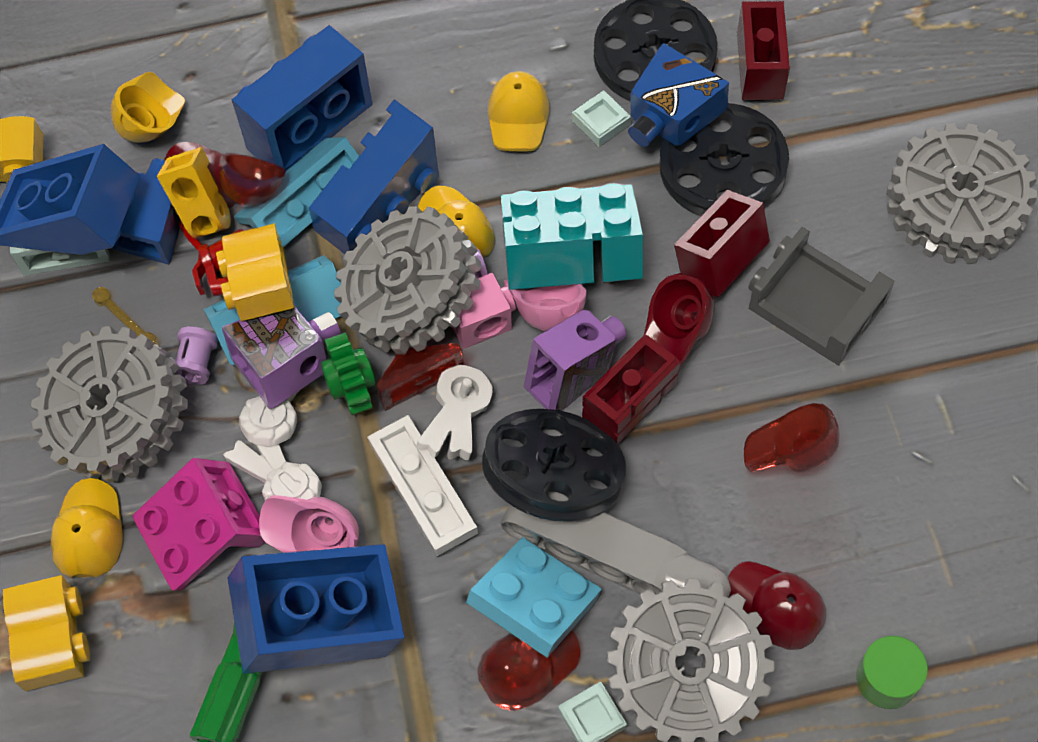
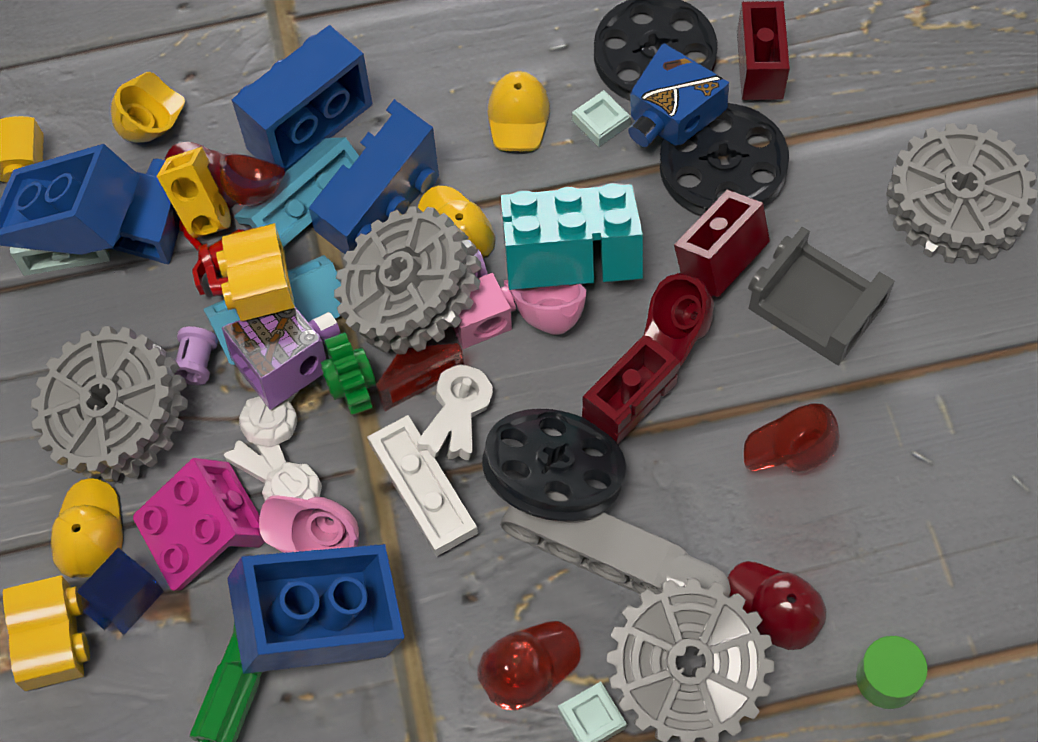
(103, 298): clear yellow hinge -> none
(119, 593): none -> clear blue brick
(534, 596): medium azure plate -> none
(571, 358): medium lavender torso -> none

